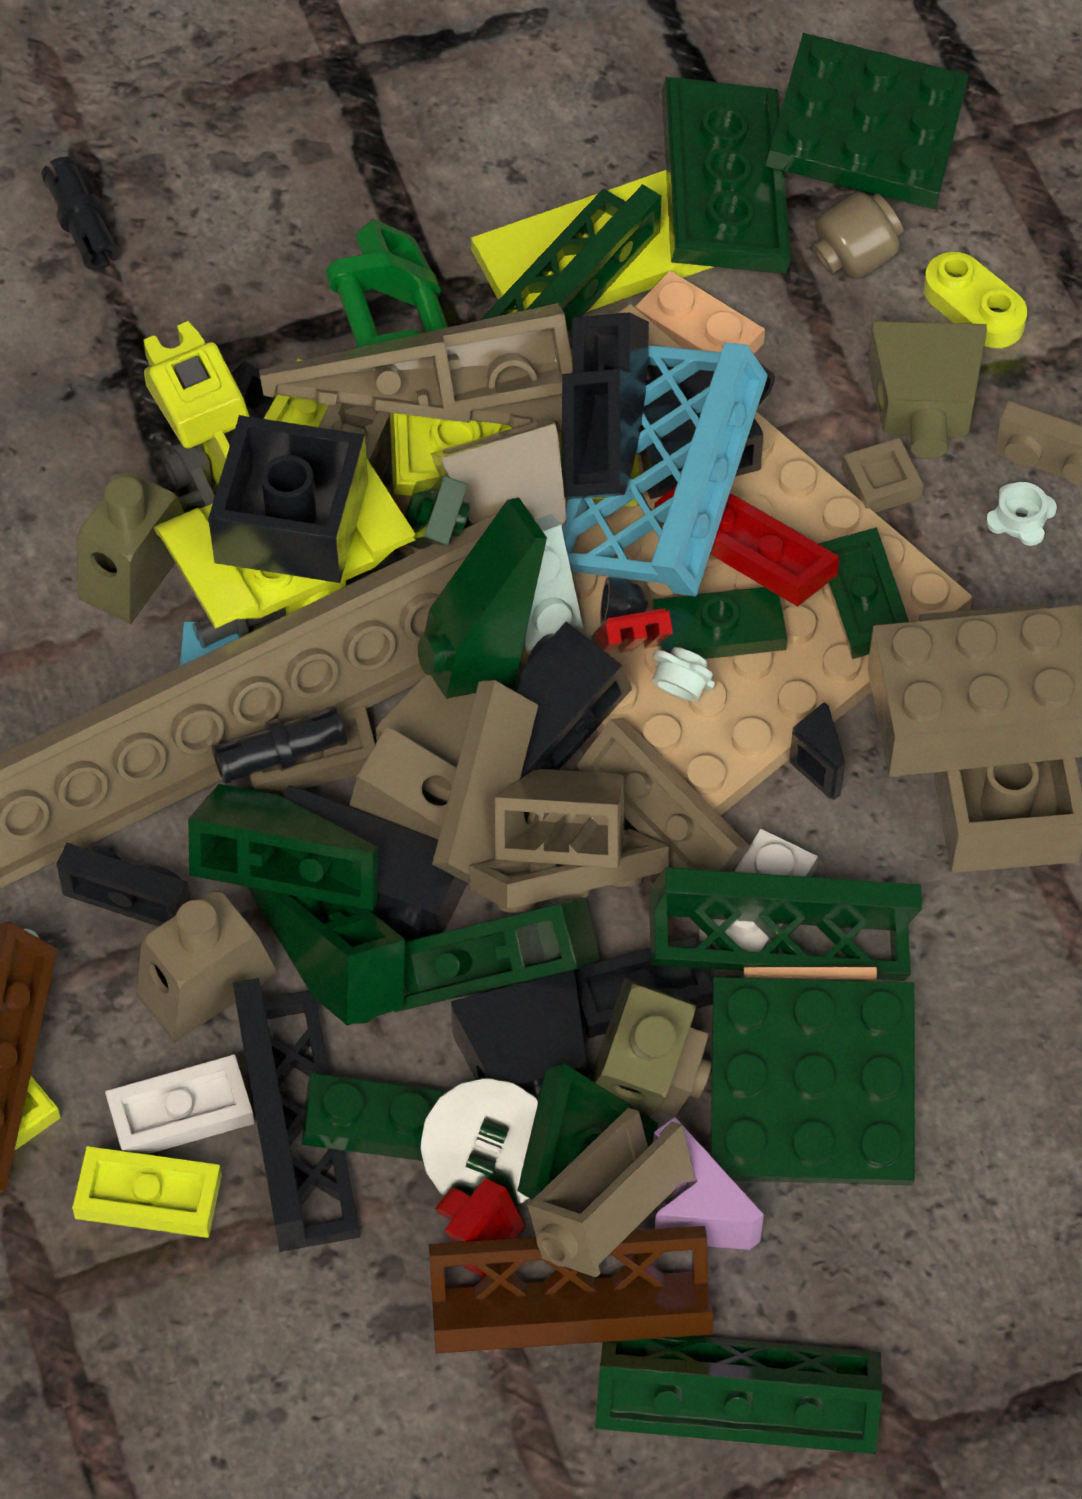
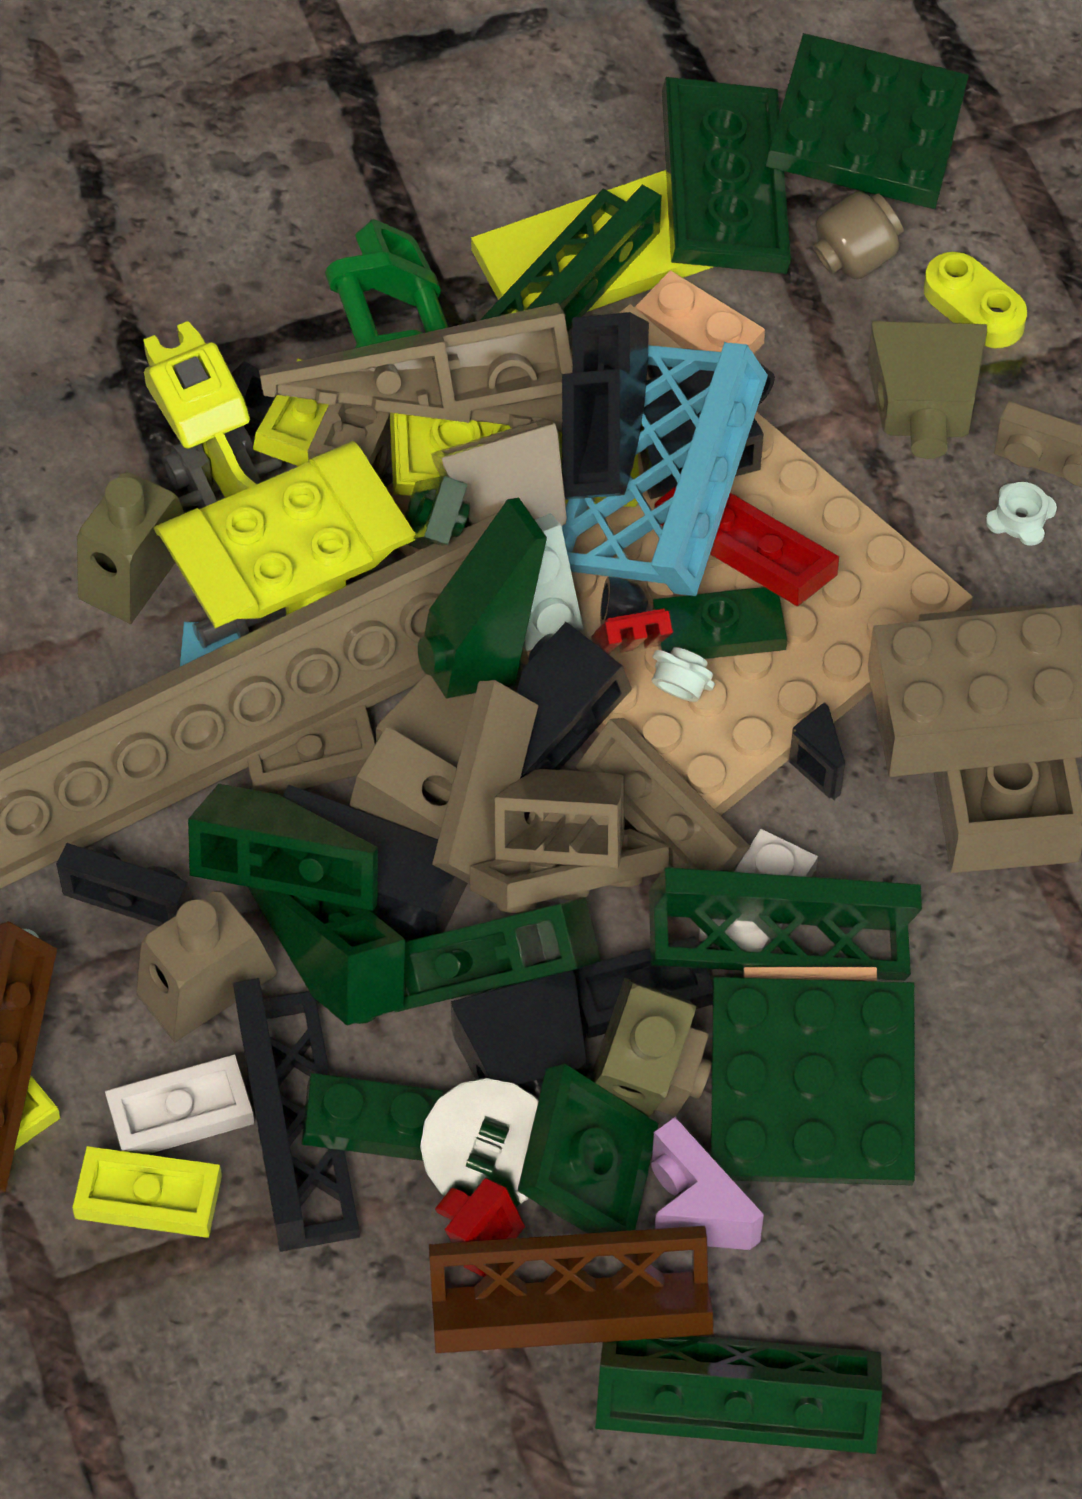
(80, 213): black pin -> none
(279, 744): black pin -> none
(288, 499): black brick -> none
(608, 1192): dark tan window -> none
(863, 589): dark green plate -> none
(882, 475): dark tan plate -> none

